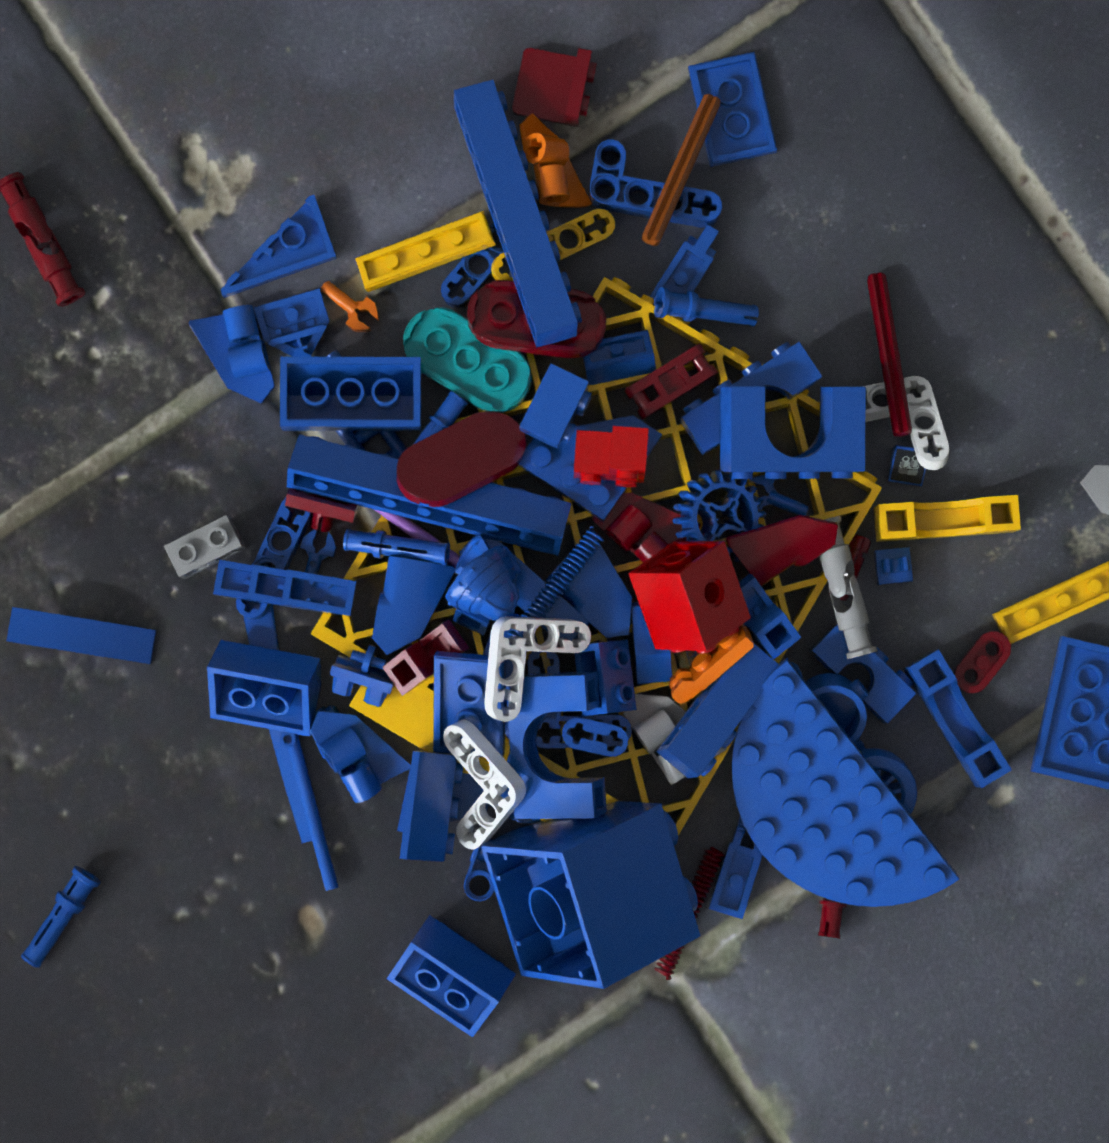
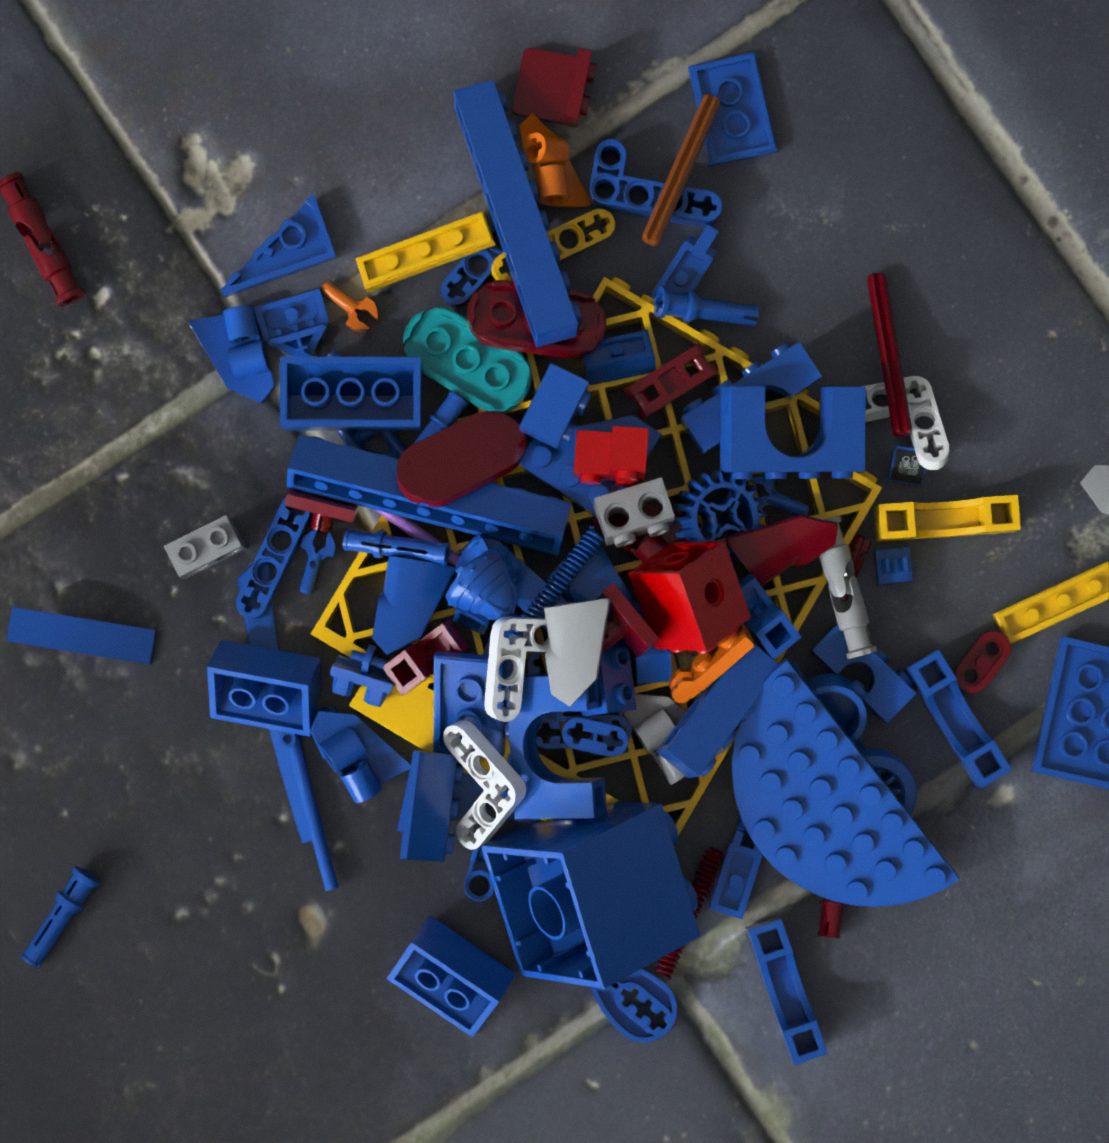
(284, 587): blue slope -> none
(575, 646): none -> light grey panel
(625, 1017): none -> blue piece
(626, 624): none -> dark red tile
(630, 504): none -> light grey brick
(786, 990): none -> blue arch

